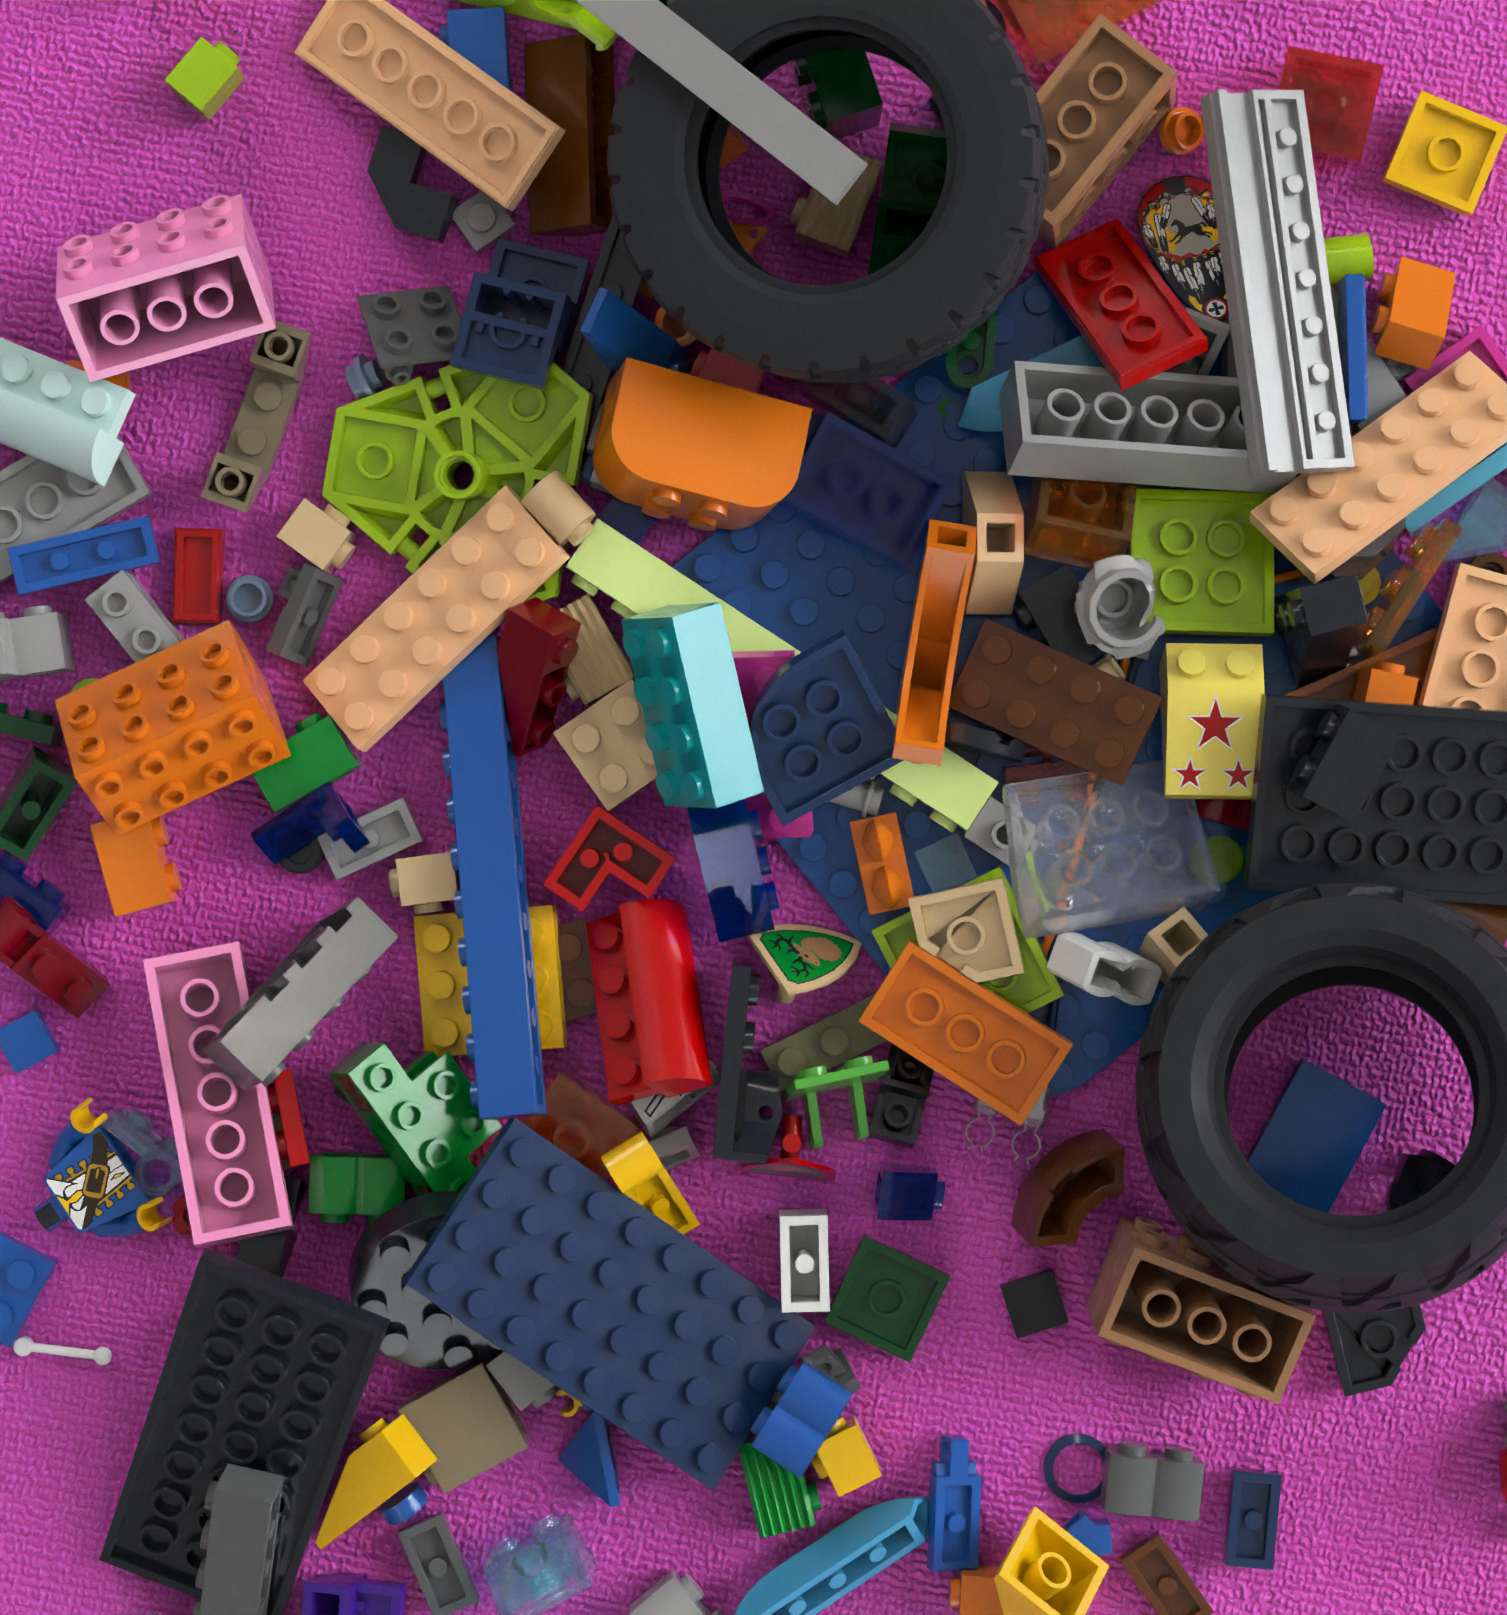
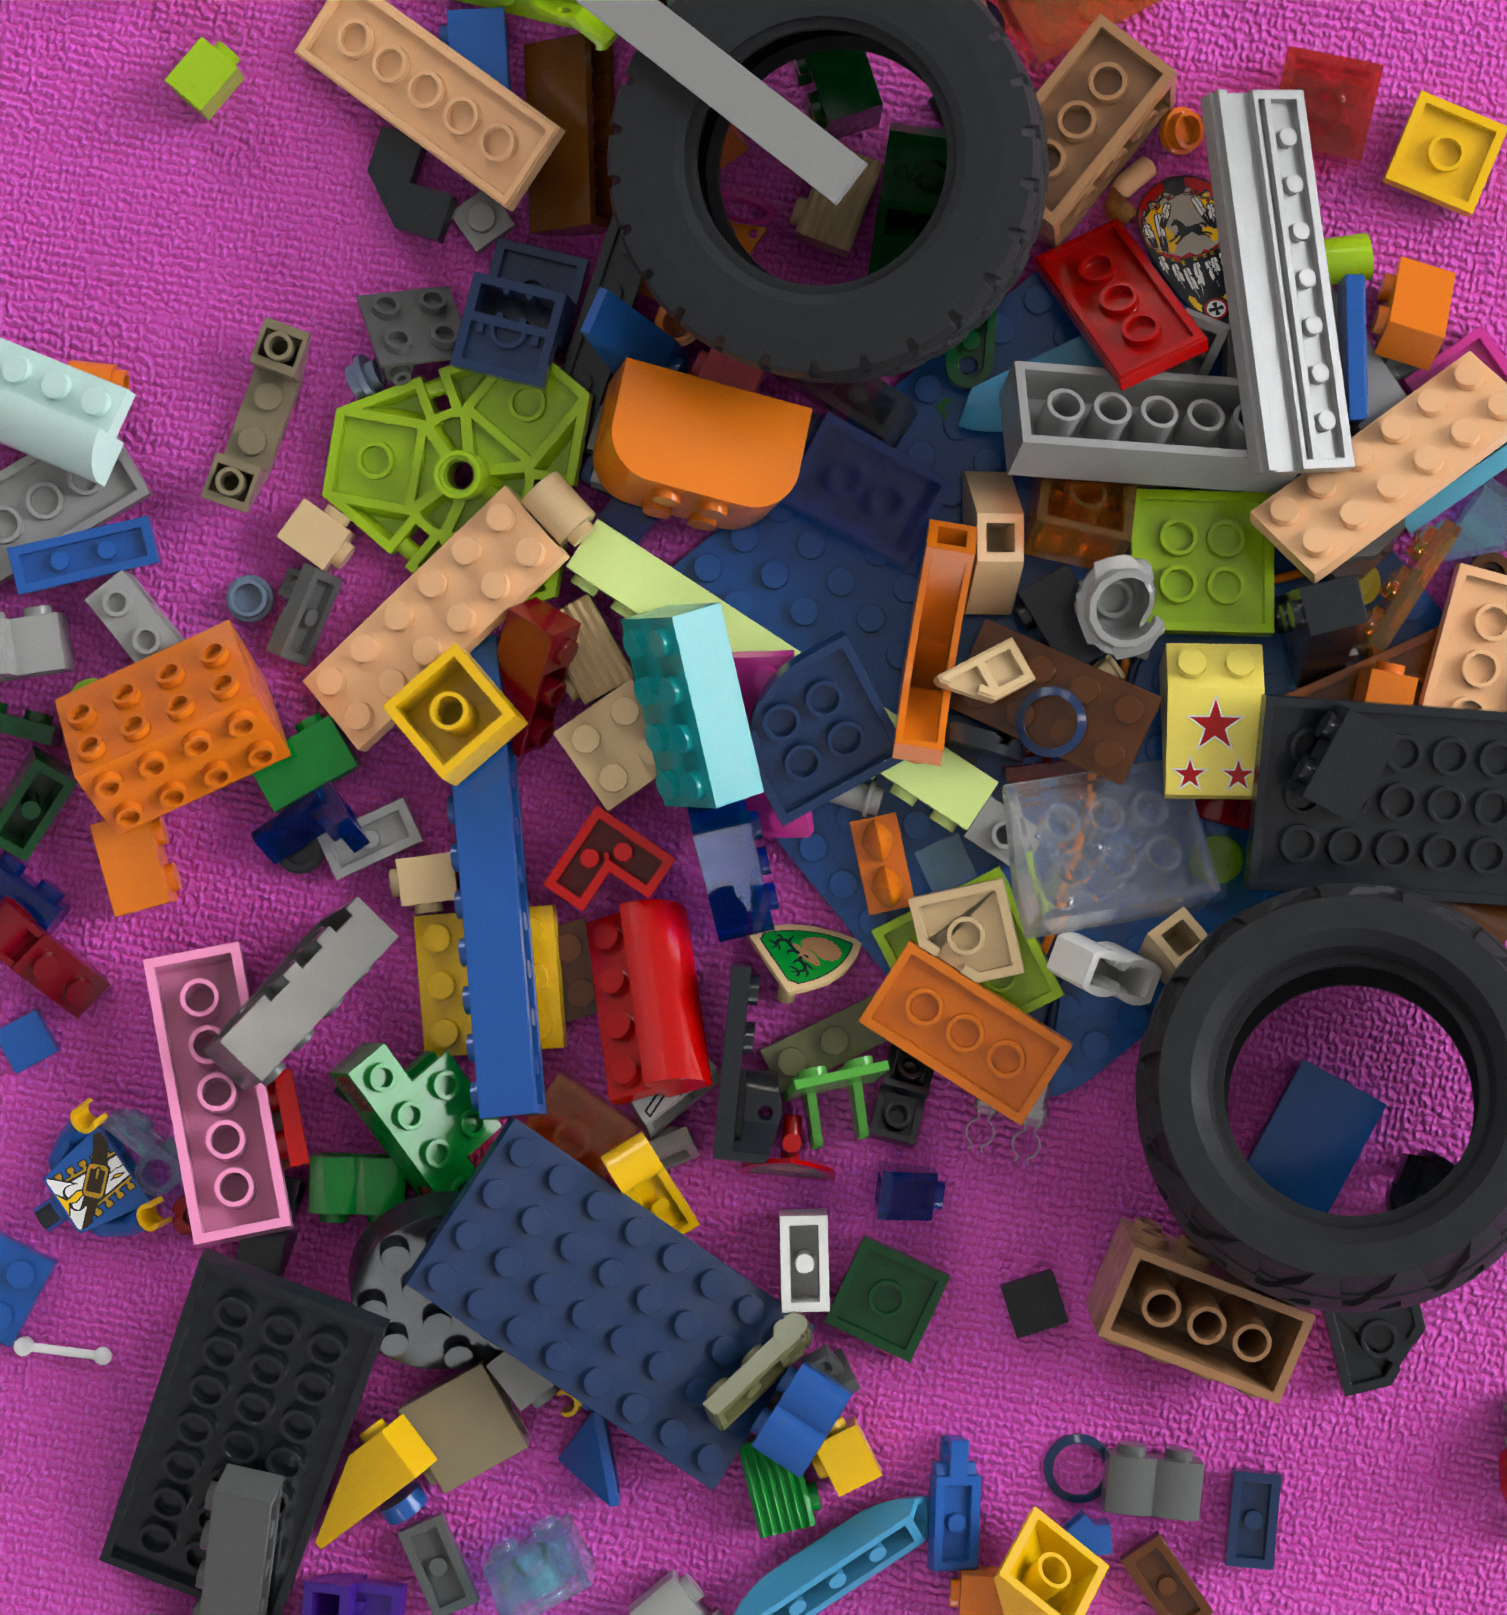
(164, 287): bright pink brick -> none
(198, 575): red tile -> none
(455, 715): none -> yellow brick
(759, 1371): none -> olive hinge
(989, 674): none -> tan tile
(1067, 1187): reddish brown brick -> none
(1081, 722): none -> dark blue piece
(1123, 188): none -> arm

